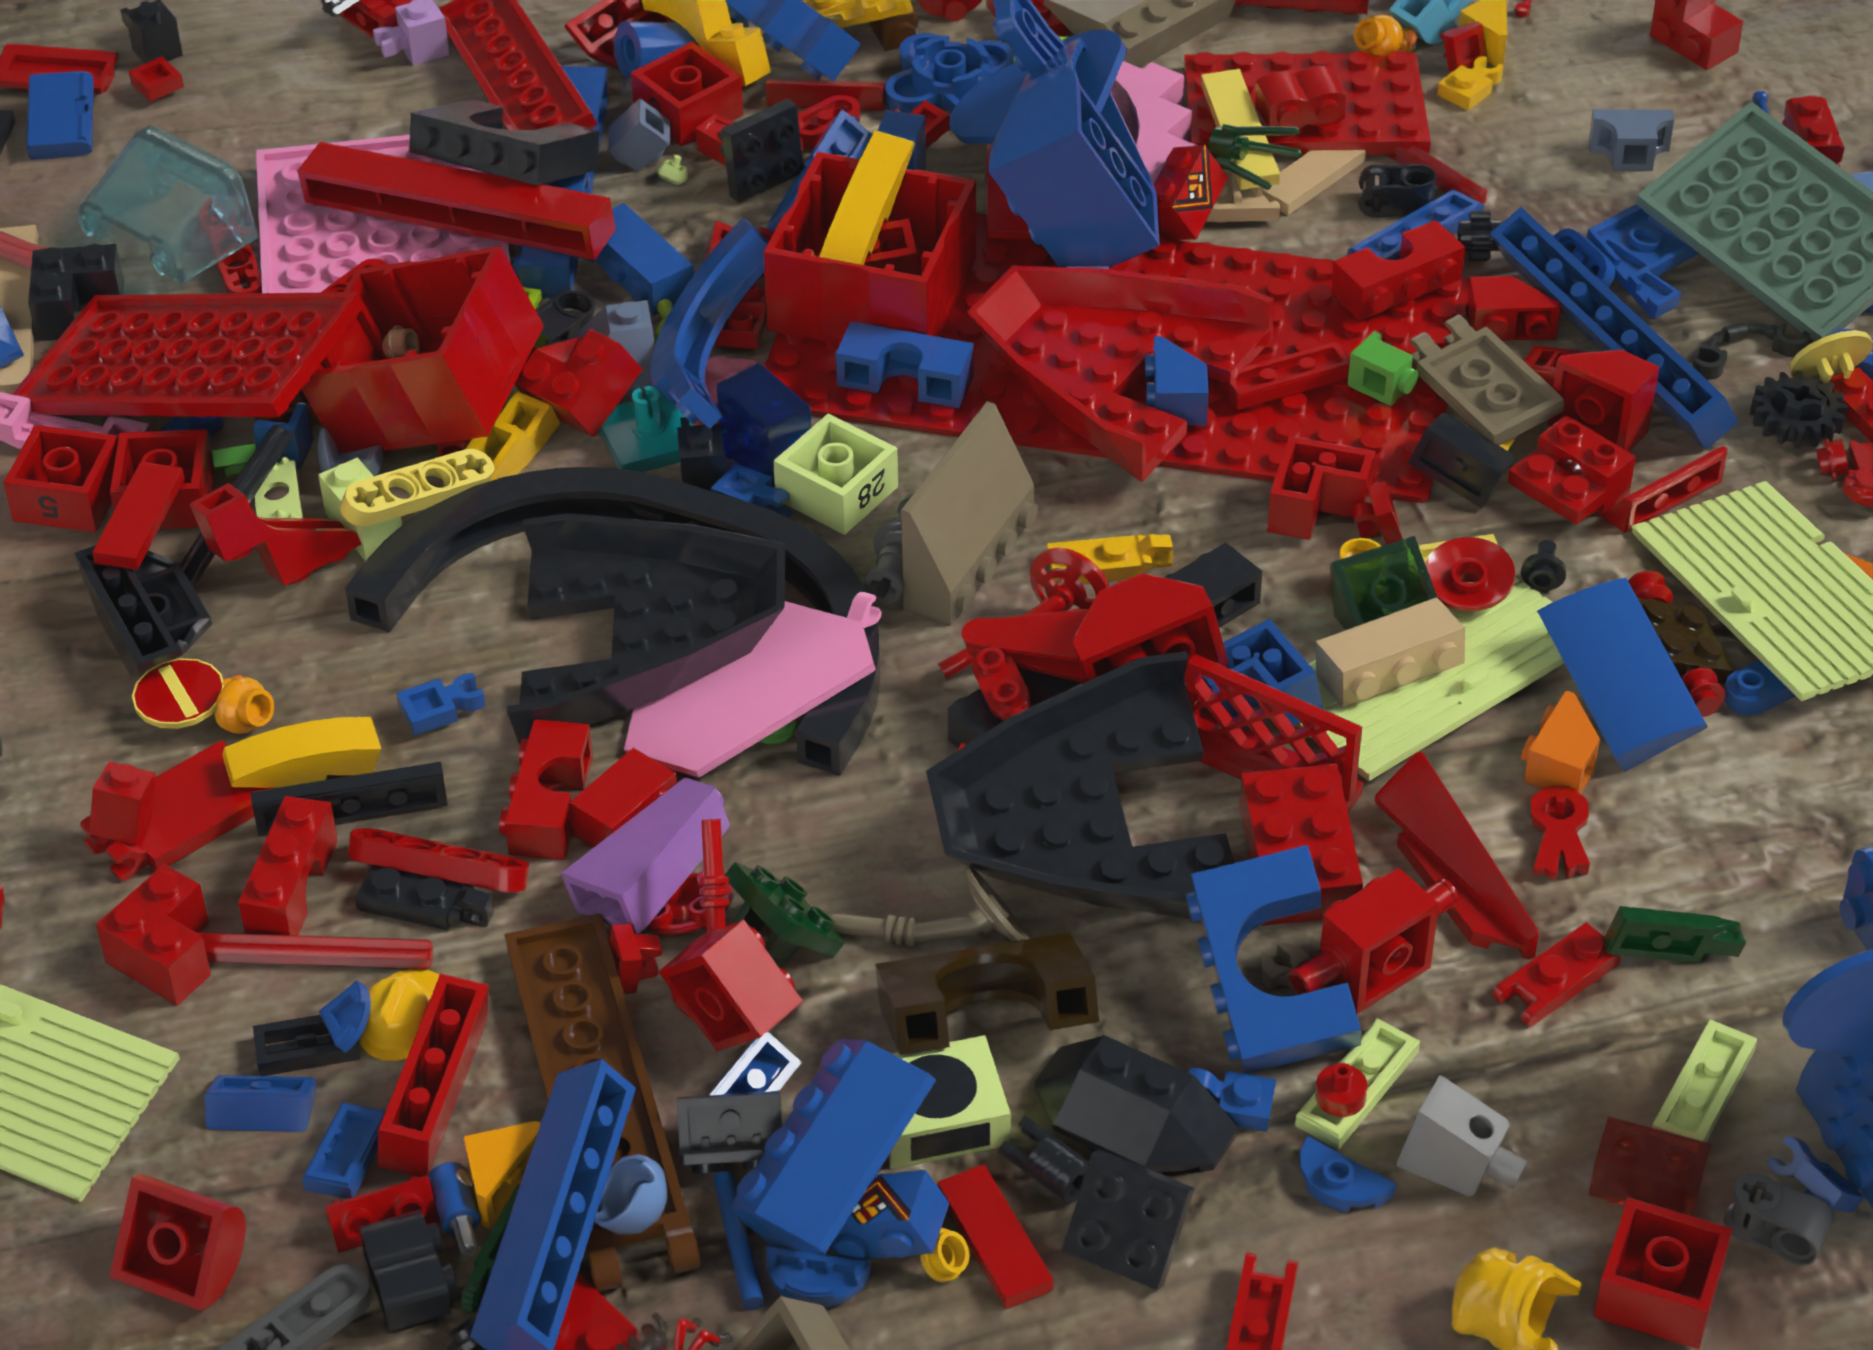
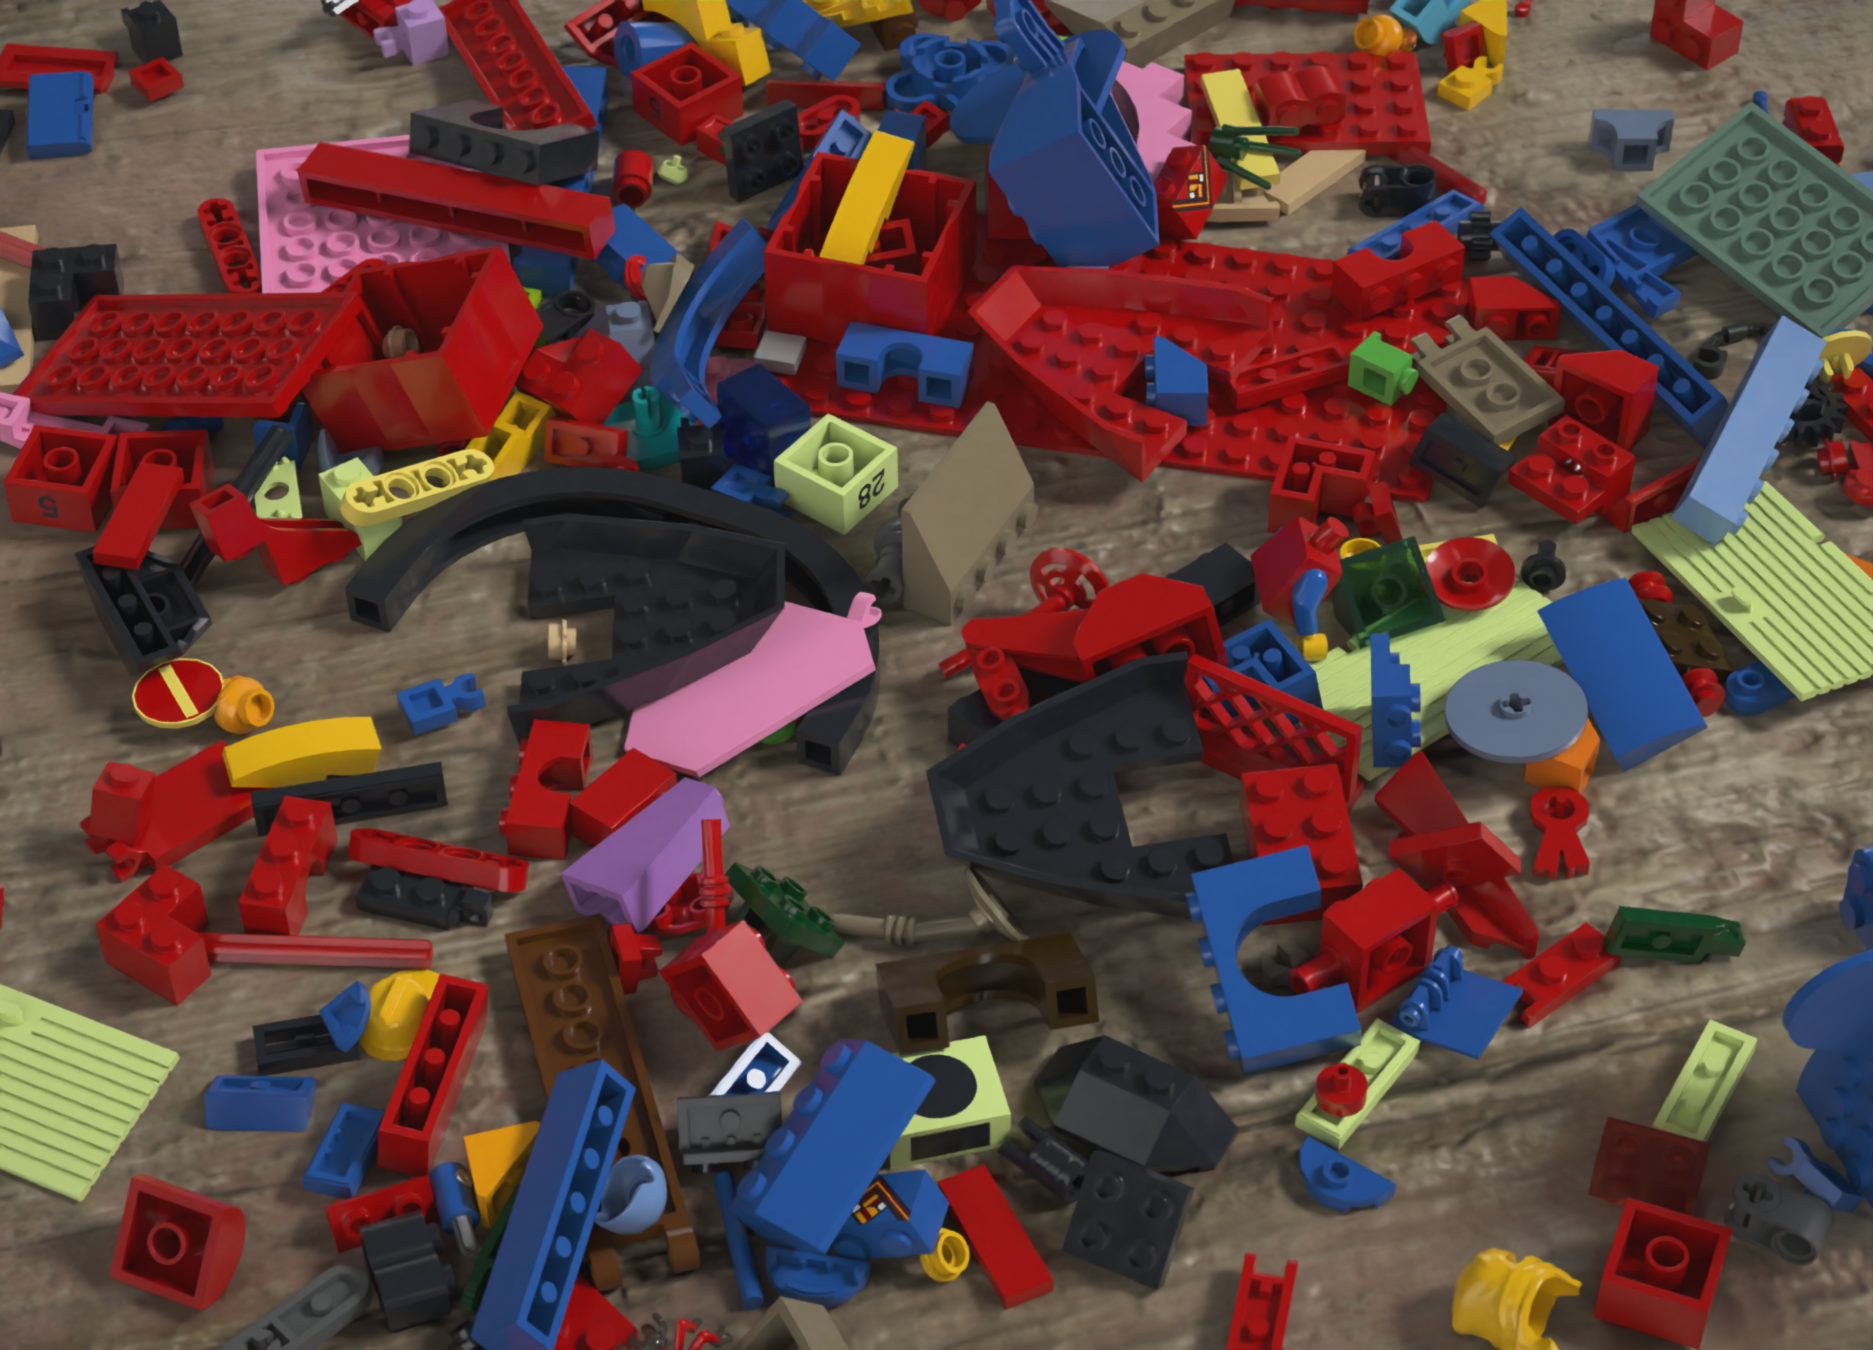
(175, 200): clear light blue windscreen -> none
(232, 459): bright green plate -> none
(561, 641): none -> tan plate
(586, 445): none -> red hinge
(632, 178): none -> red brick
(639, 136): sand blue brick -> none
(657, 284): none -> dark tan piece
(781, 352): none -> light grey tile
(1122, 555): yellow hinge -> none
(1242, 1096): blue plate -> none
(1296, 575): none -> red torso
(1390, 652): tan brick -> none
(1392, 703): none -> blue plate
(1455, 1006): none -> blue hinge
(1457, 854): none -> red plate
(1459, 1142): light grey torso -> none
(1548, 719): none -> sand blue piece
(1749, 430): none -> medium blue brick

